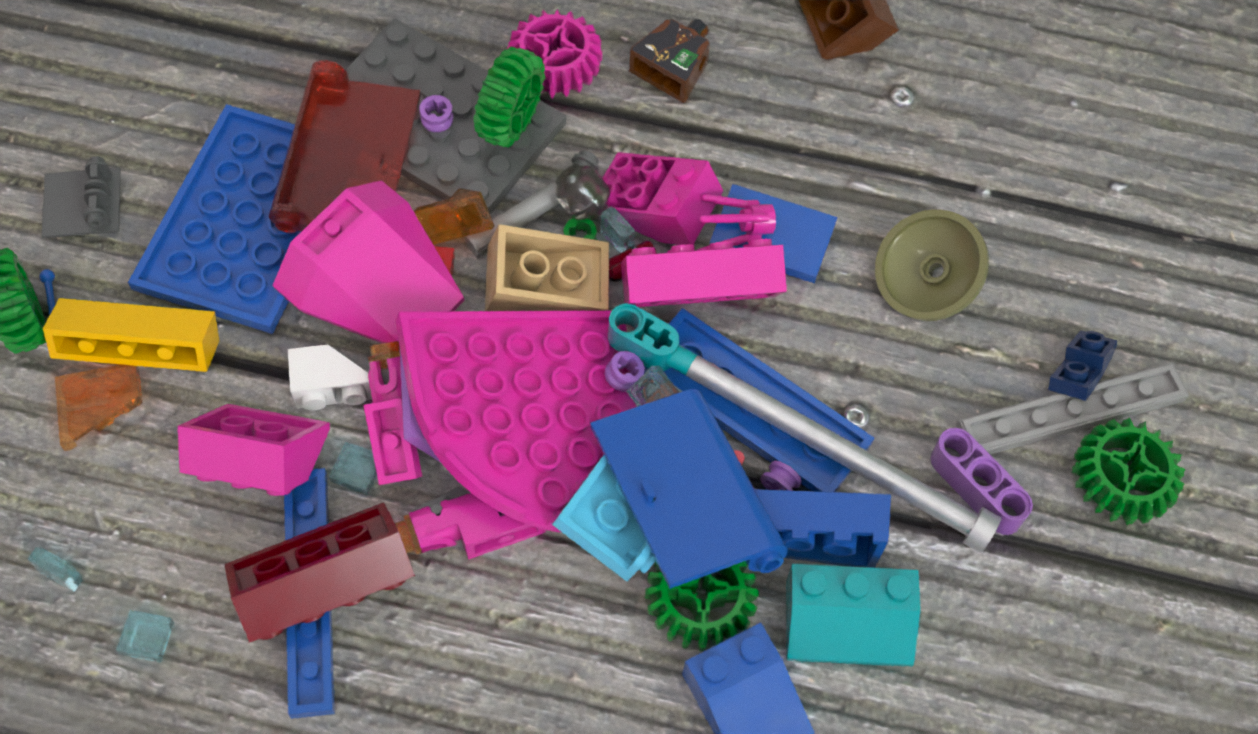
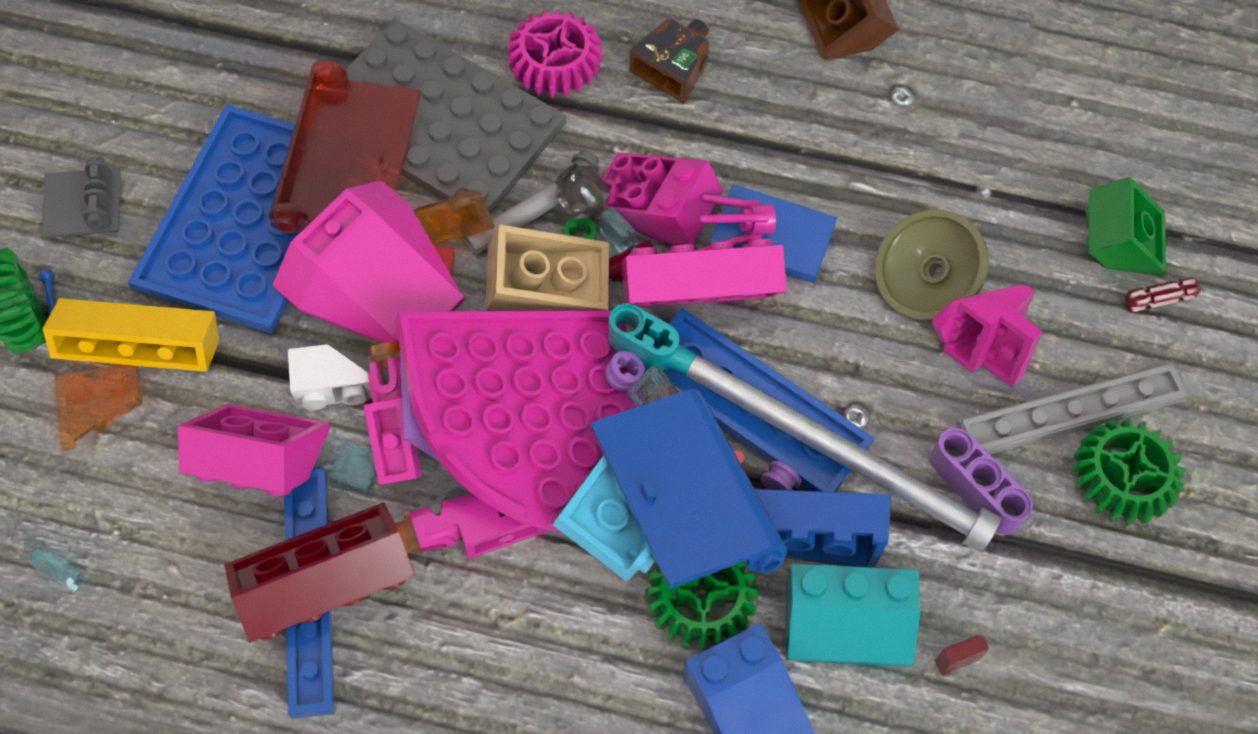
(145, 636): clear light blue tile -> none
(440, 105): medium lavender bush -> none
(509, 96): green gear -> none
(961, 654): none -> dark red tile
(990, 331): none -> dark pink piece
(1083, 365): dark blue slope -> none
(1126, 228): none -> green slope
(1162, 294): none -> axle

